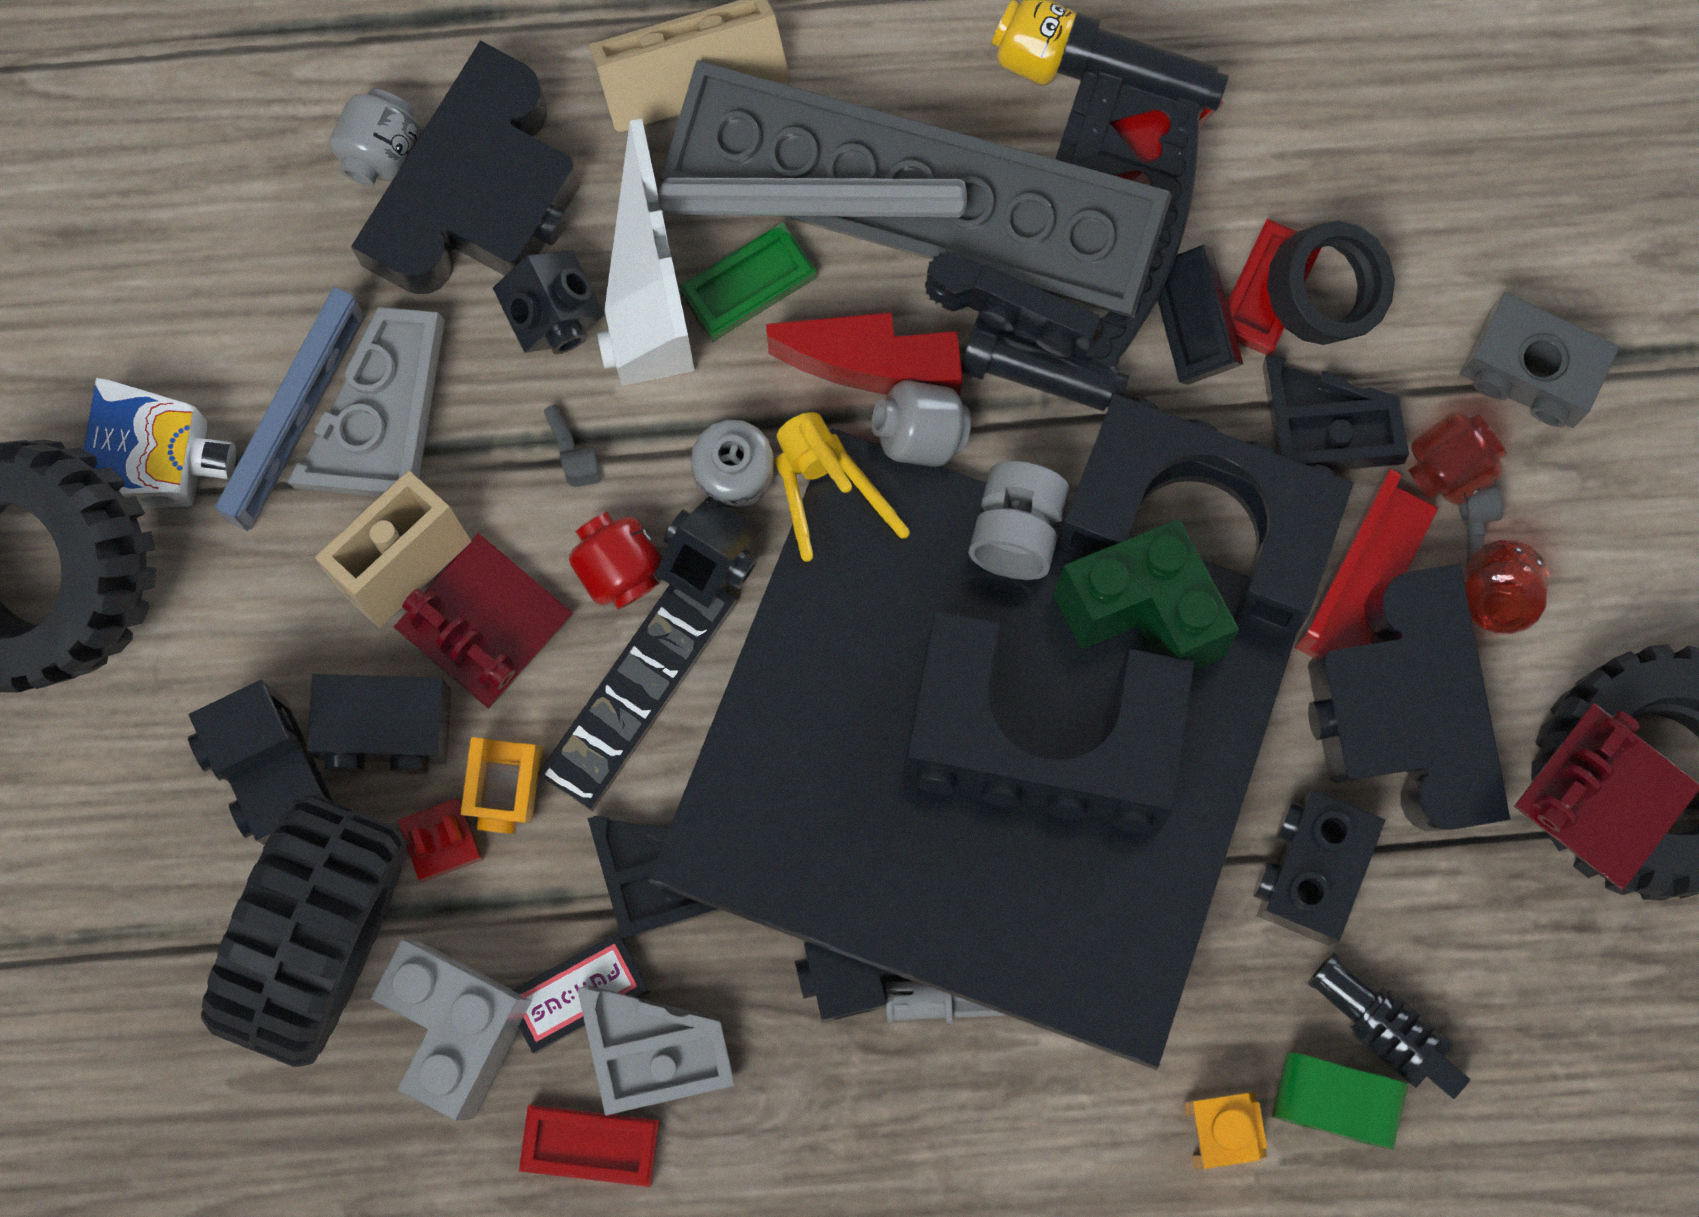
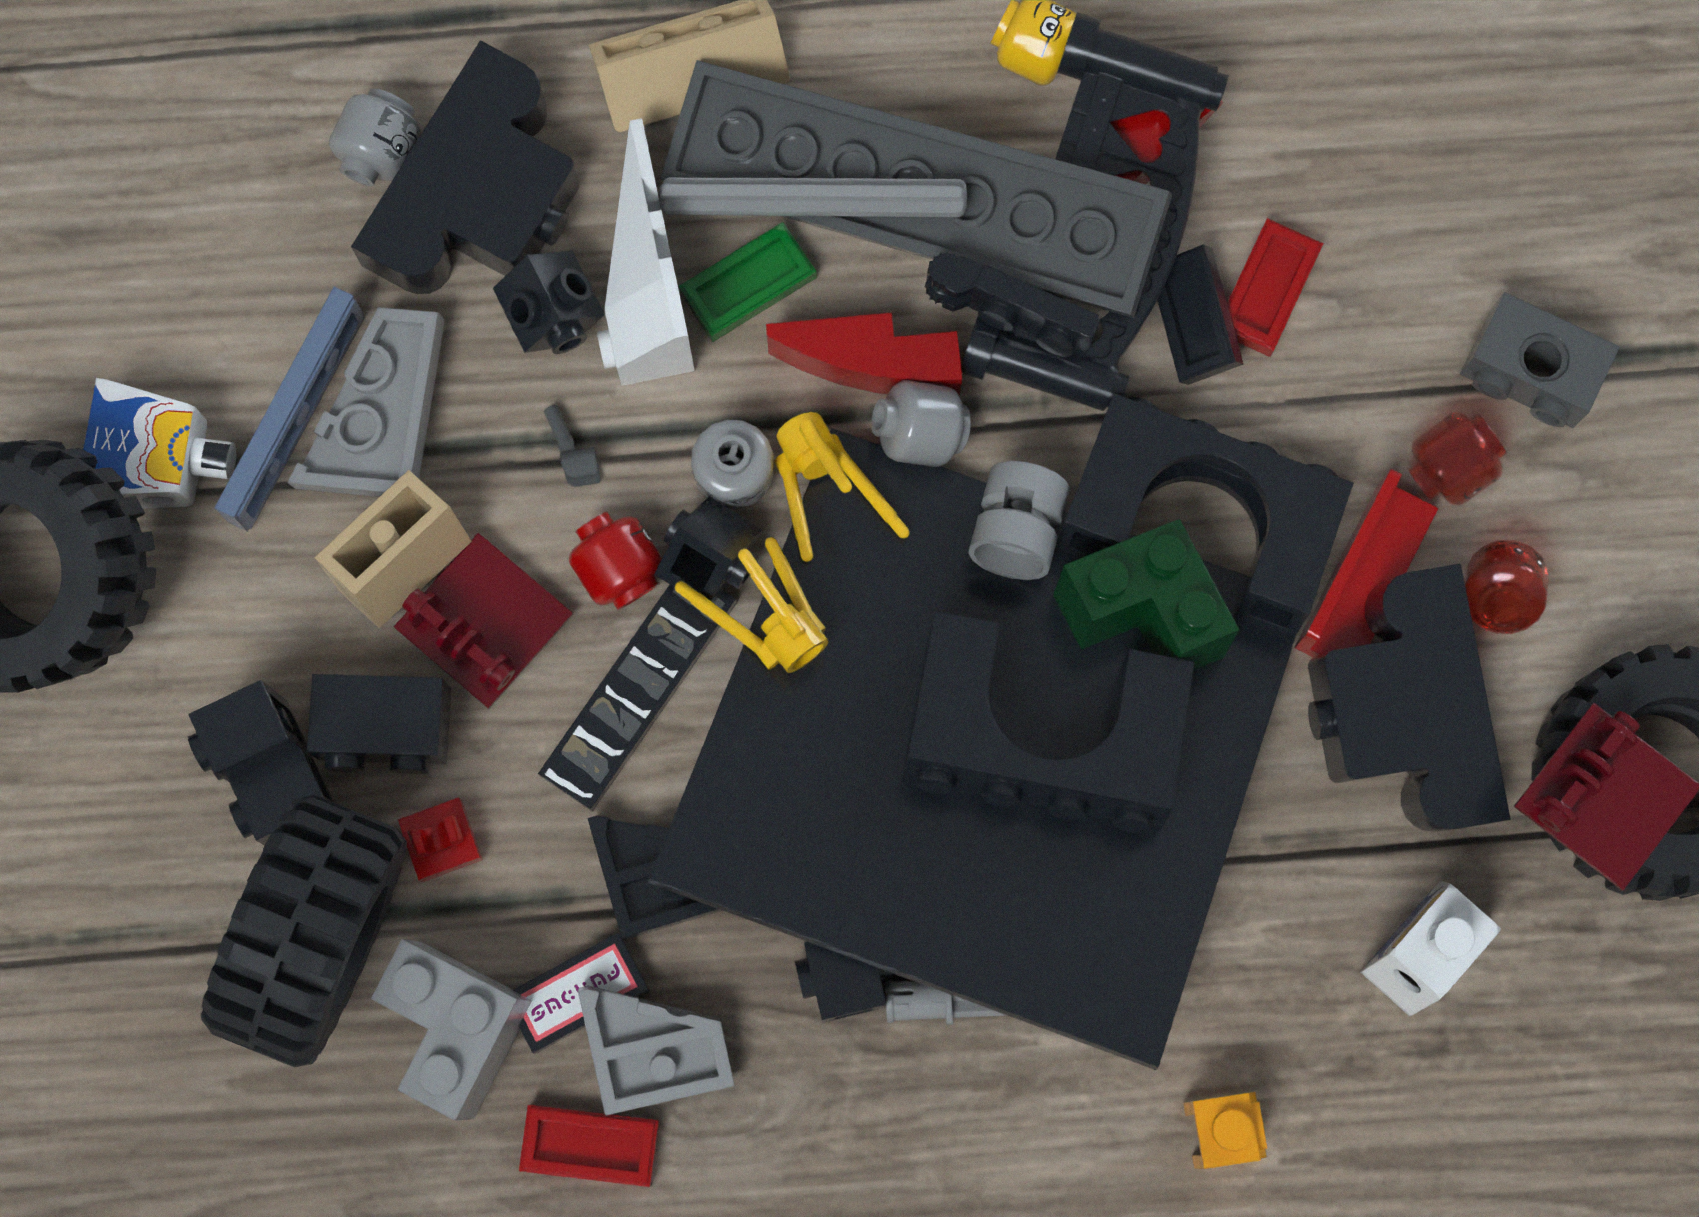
(501, 783): light orange window -> none
(791, 631): none -> yellow plant
(1318, 866): black brick -> none
(1332, 420): black wing -> none
(1340, 1100): green axle -> none
(1372, 274): black tyre -> none
(1390, 1027): black hinge -> none
(1431, 948): none -> white torso
(1480, 509): dark grey hand -> none

